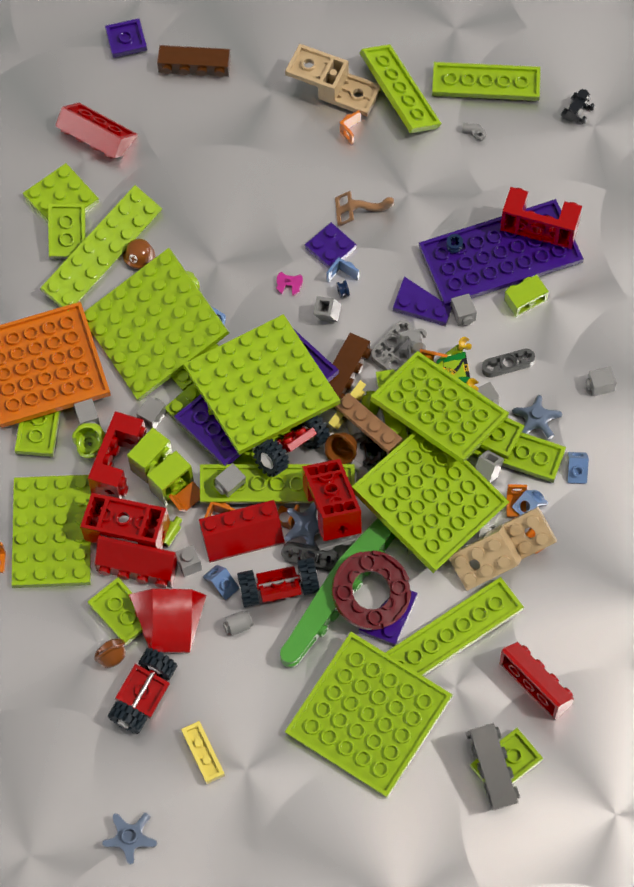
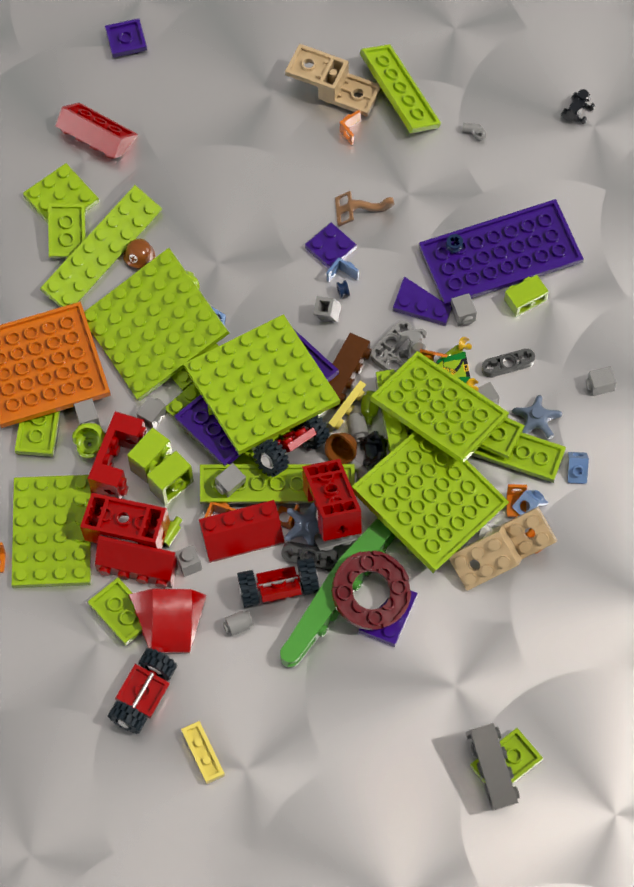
(111, 653): dark orange helmet -> none
(130, 836): sand blue animal -> none
(186, 497): orange bracket -> none
(194, 61): reddish brown brick -> none
(222, 581): medium blue bracket -> none
(287, 280): dark pink piece -> none
(369, 423): medium nougat plate -> none
(369, 714): lime plate -> none
(458, 628): lime plate -> none
(486, 81): lime plate -> none
(489, 465): light grey brick -> none
(536, 680): red slope -> none
(539, 227): red plate -> none

